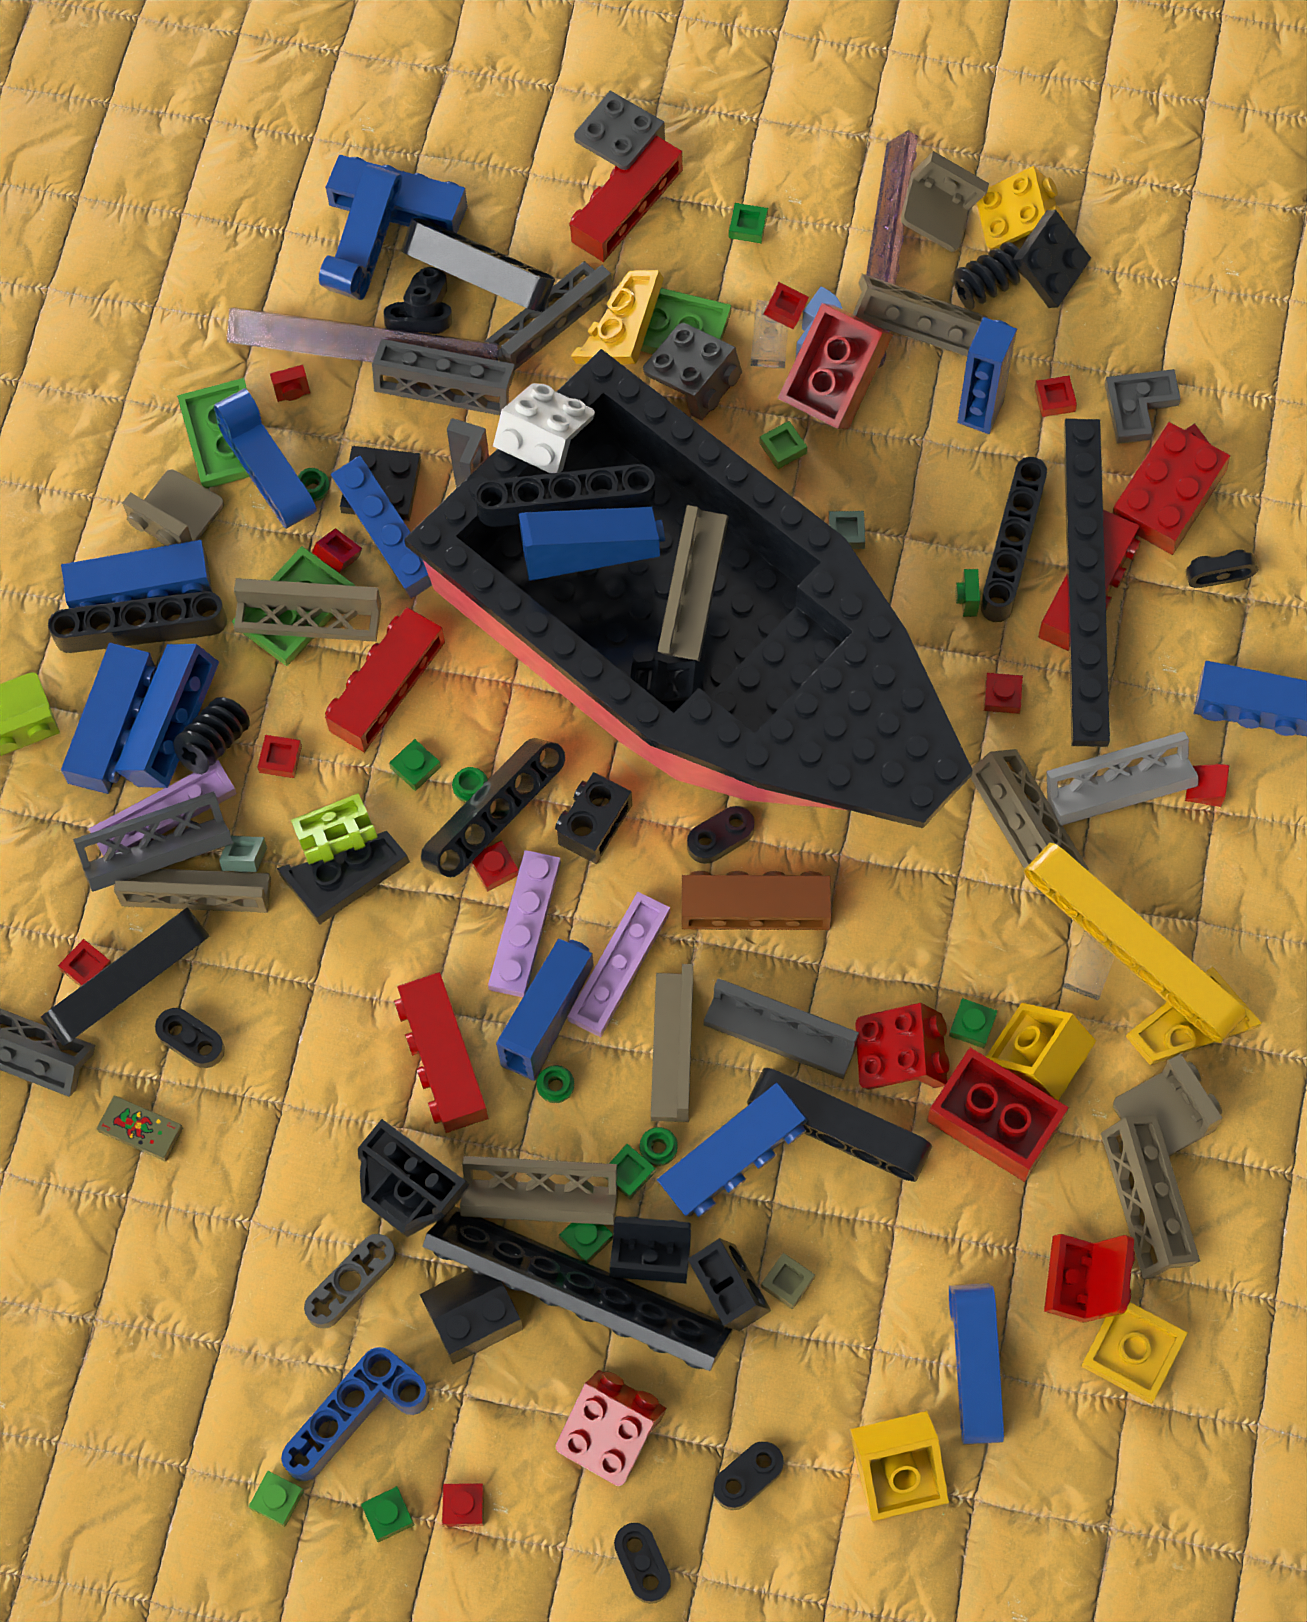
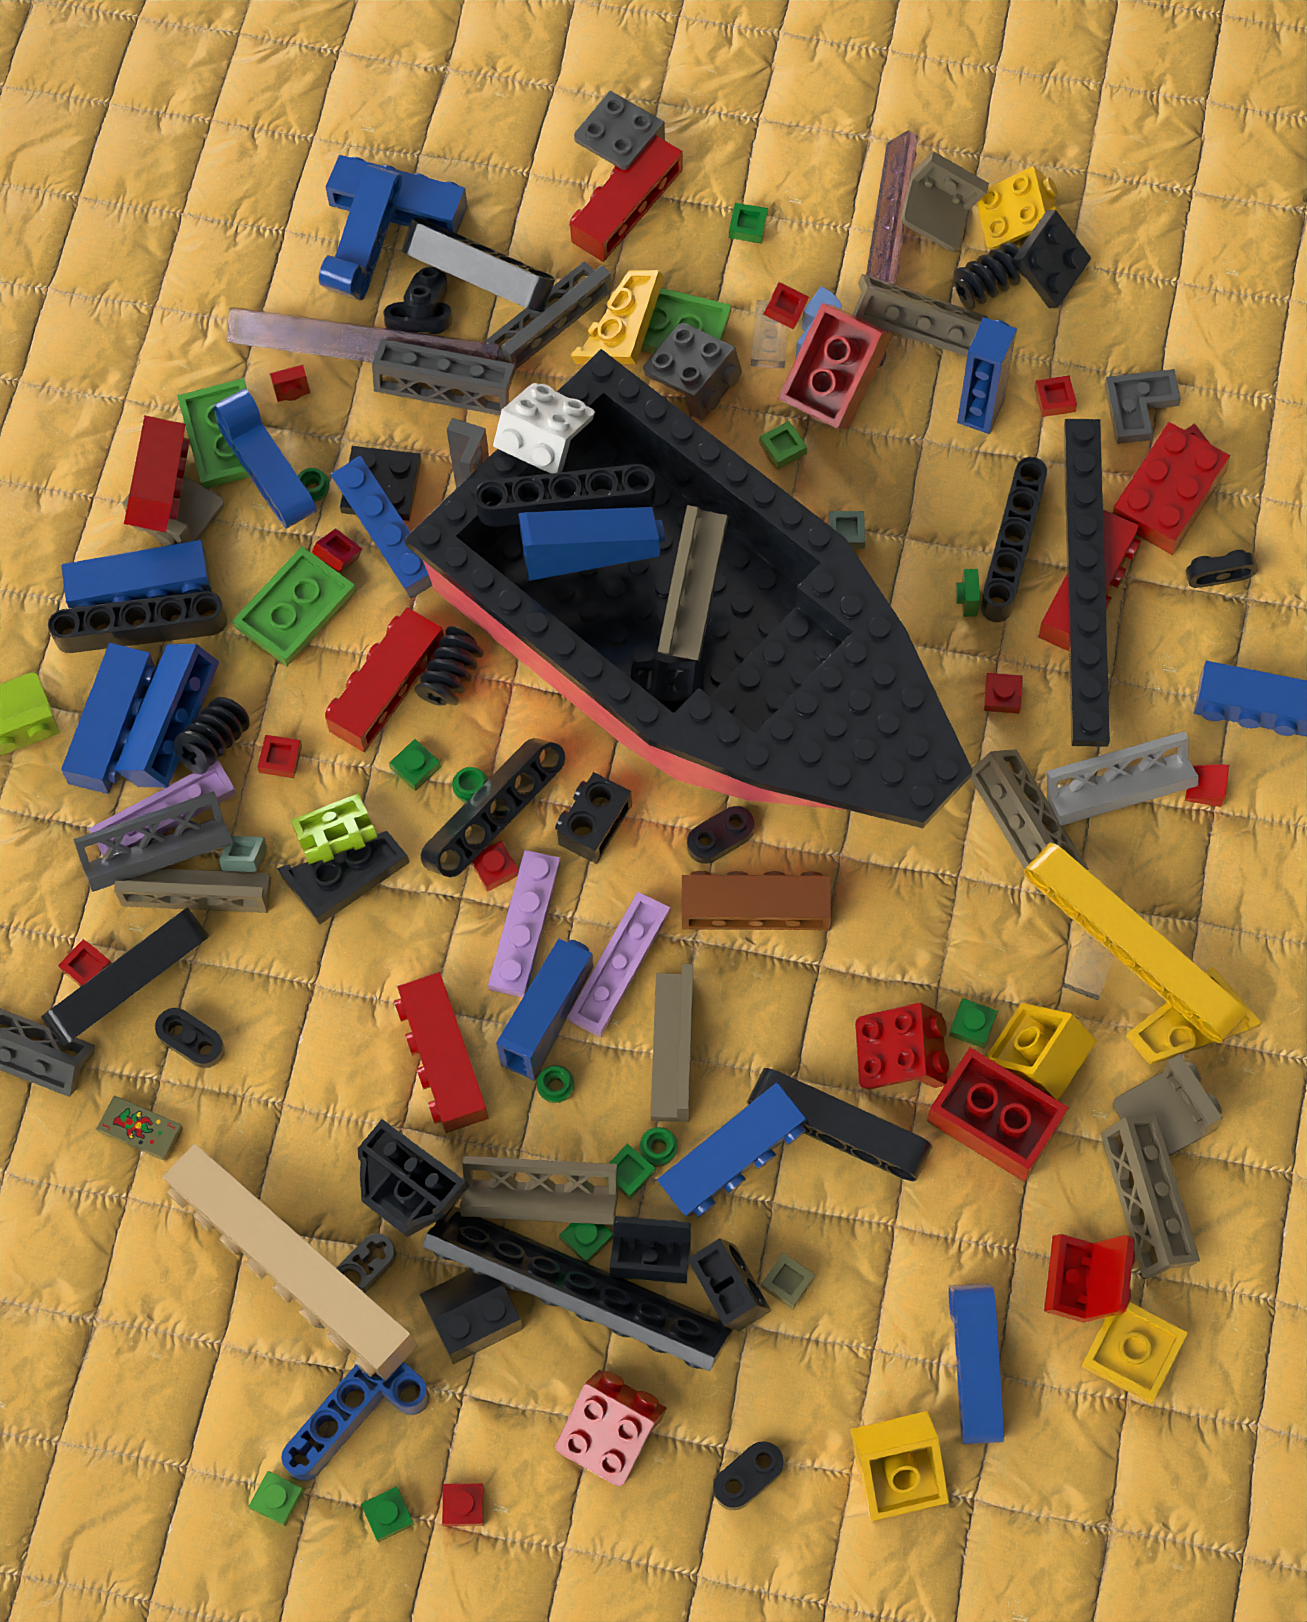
(157, 474): none -> red brick
(290, 1262): none -> tan brick
(307, 597): dark tan fence -> none
(449, 667): none -> black piece
(642, 1563): black plate -> none
(781, 1028): dark grey fence -> none

